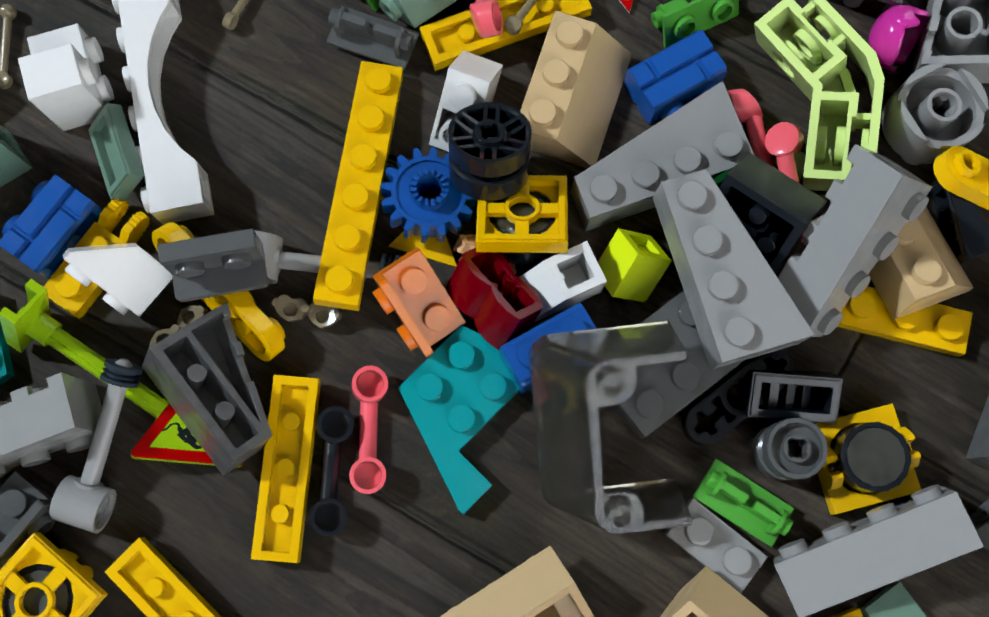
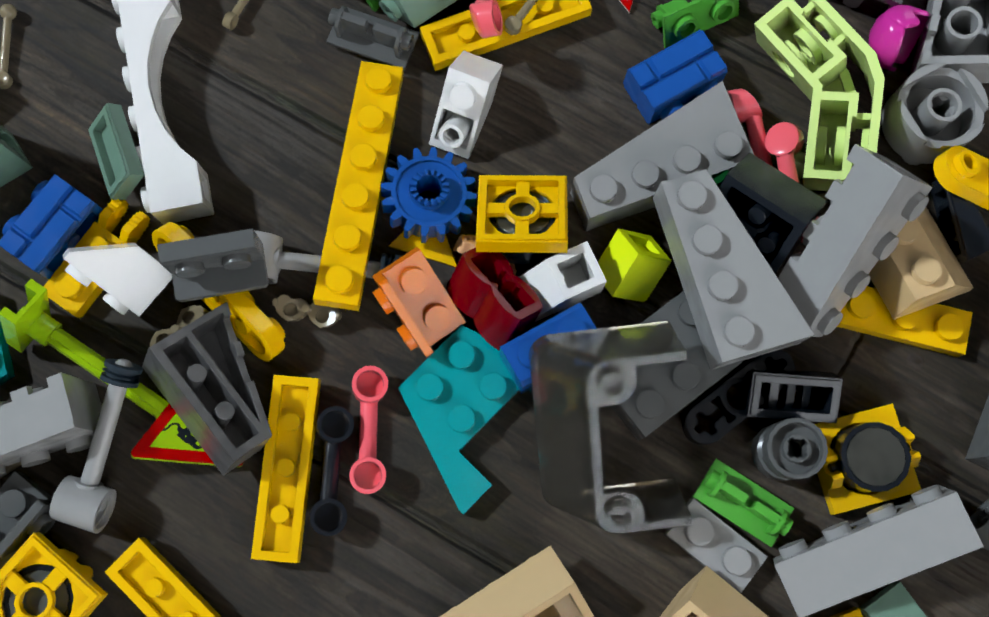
(65, 76): white brick -> none
(489, 150): black wheel -> none
(574, 90): tan slope -> none

